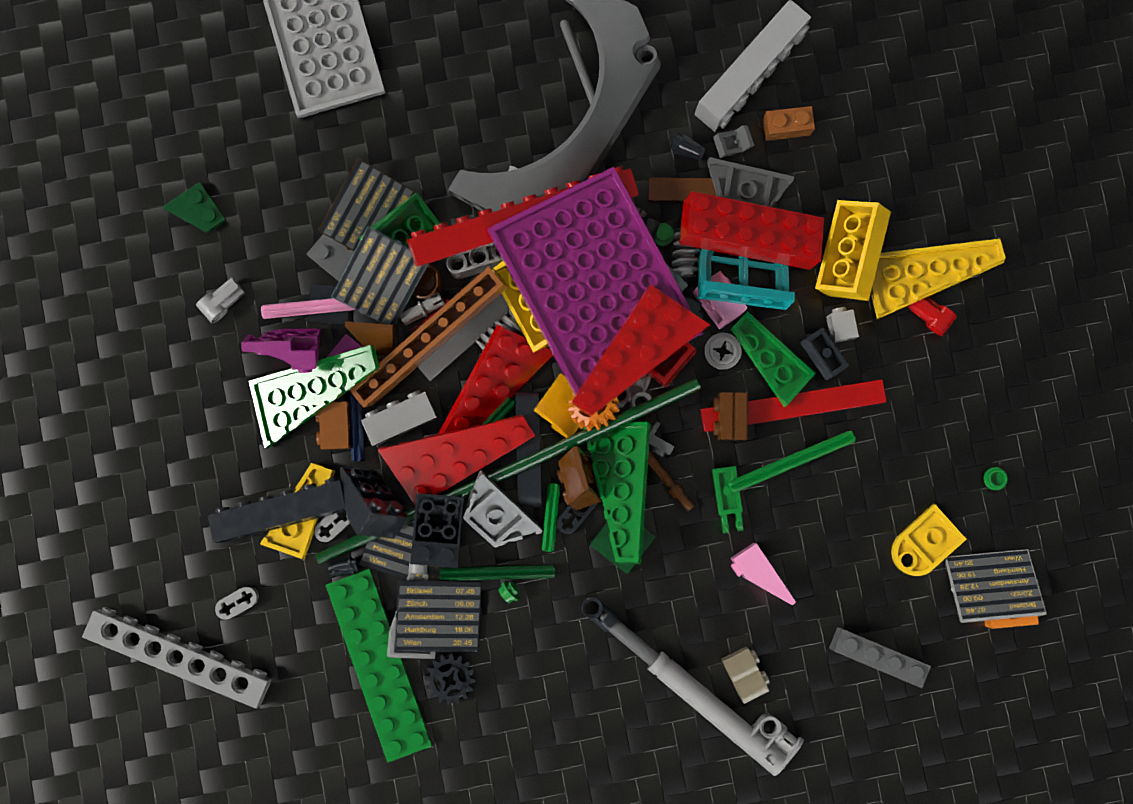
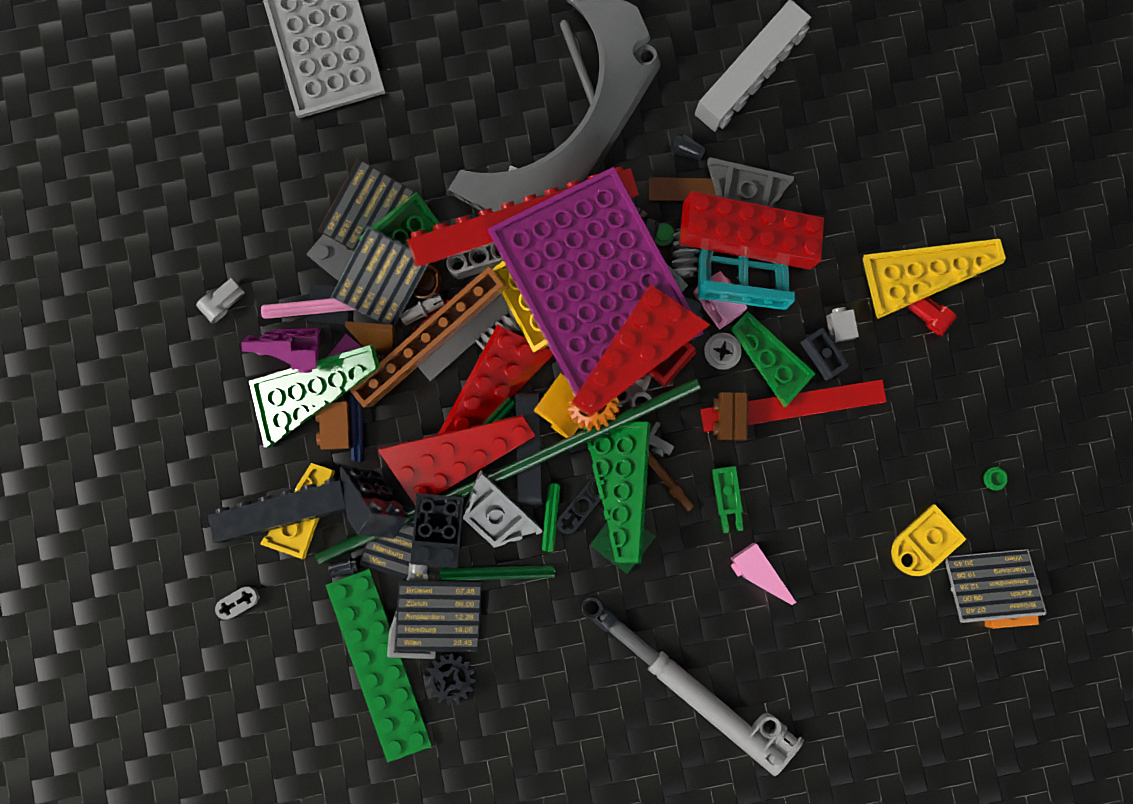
(99, 632): light grey brick -> none
(197, 209): dark green wing -> none
(335, 531): light grey beam -> none
(399, 418): light grey brick -> none
(509, 591): green plate -> none
(579, 479): reddish brown slope -> none
(733, 142): dark grey bracket -> none
(745, 674): dark tan brick -> none
(788, 123): dark orange brick -> none
(791, 461): green axle -> none
(853, 249): yellow brick -> none
(879, 657): dark grey brick -> none

